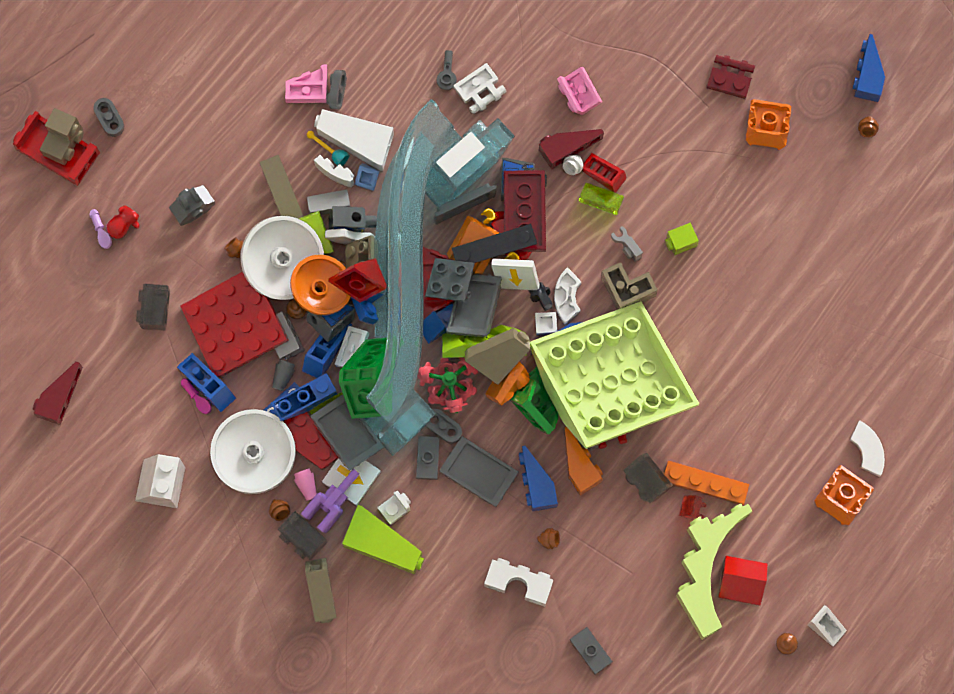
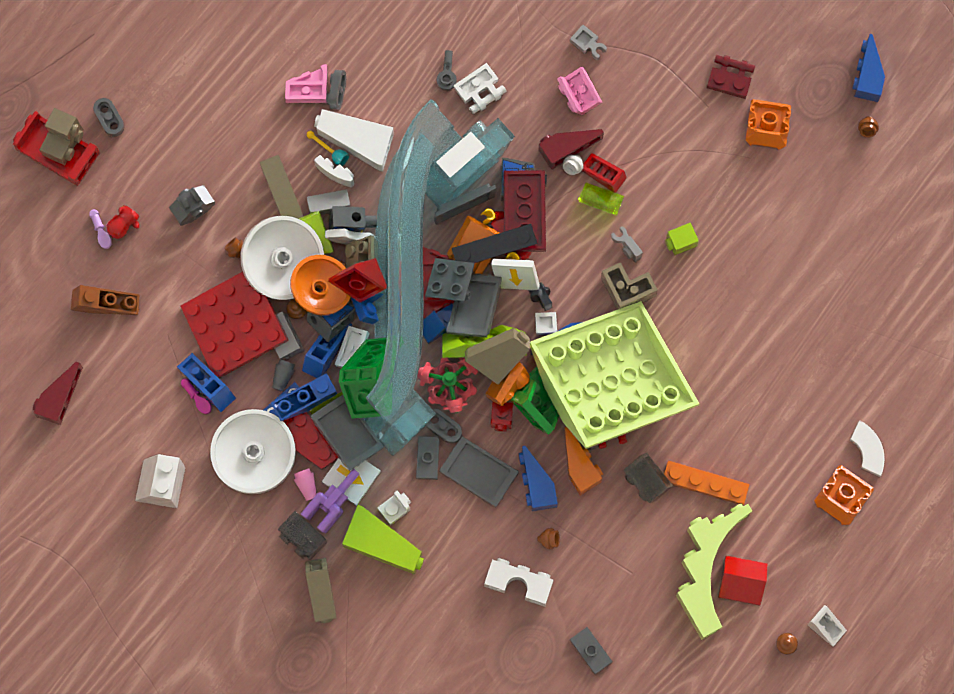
(104, 301): none -> dark orange slope
(154, 307): clear smoke brick -> none
(279, 510): dark orange plate -> none
(367, 177): medium blue slope -> none
(501, 416): none -> red bracket
(565, 296): white tile -> none
(586, 40): none -> light grey plate
(691, 507): clear red tile -> none

